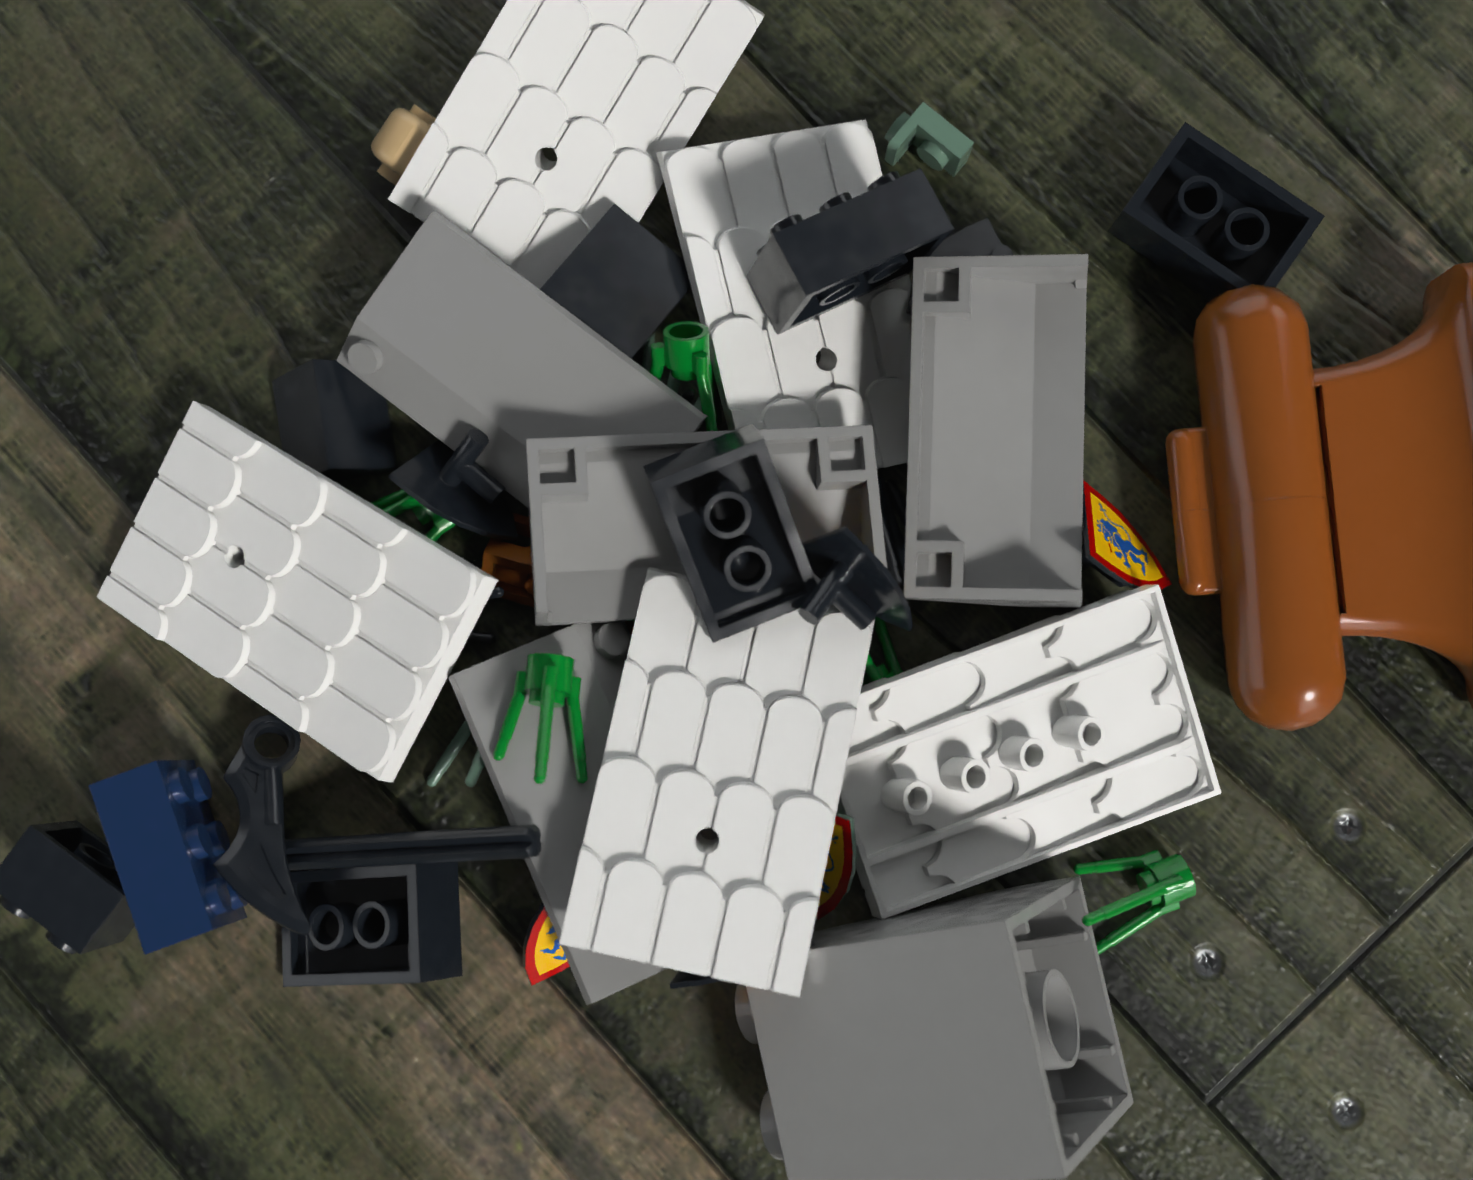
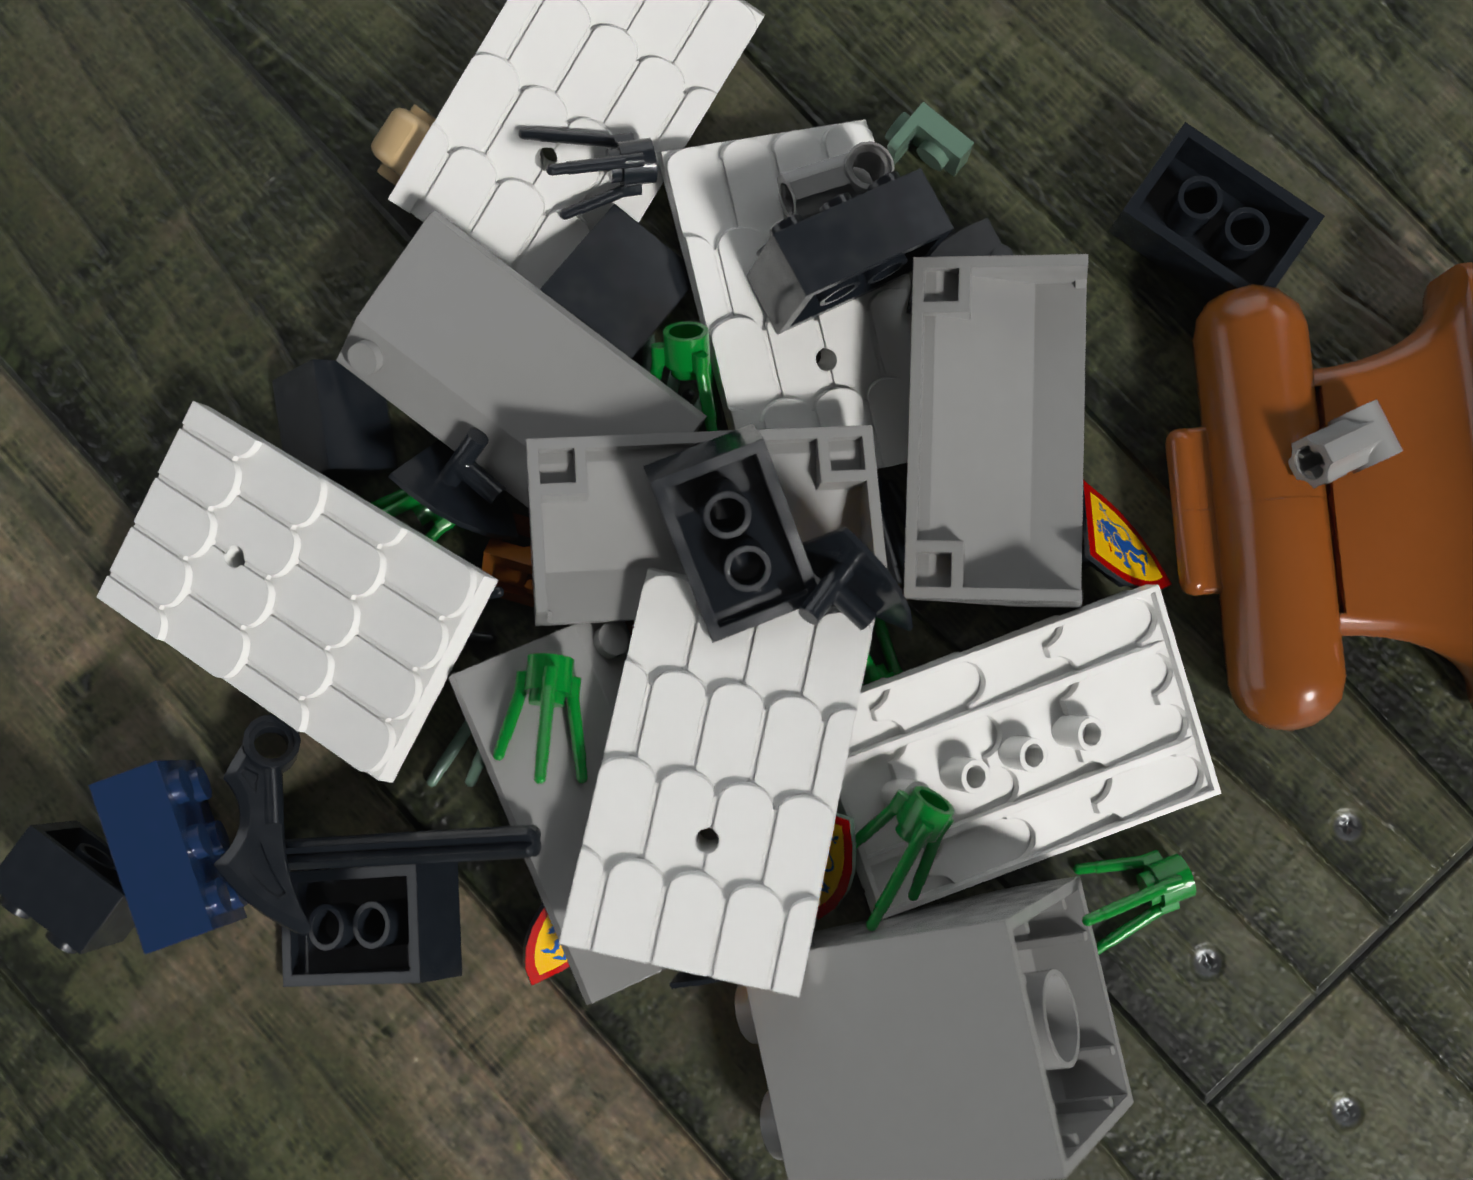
(627, 162): none -> black plant
(811, 186): none -> light grey piece
(922, 823): none -> green plant
(1346, 445): none -> light grey piece

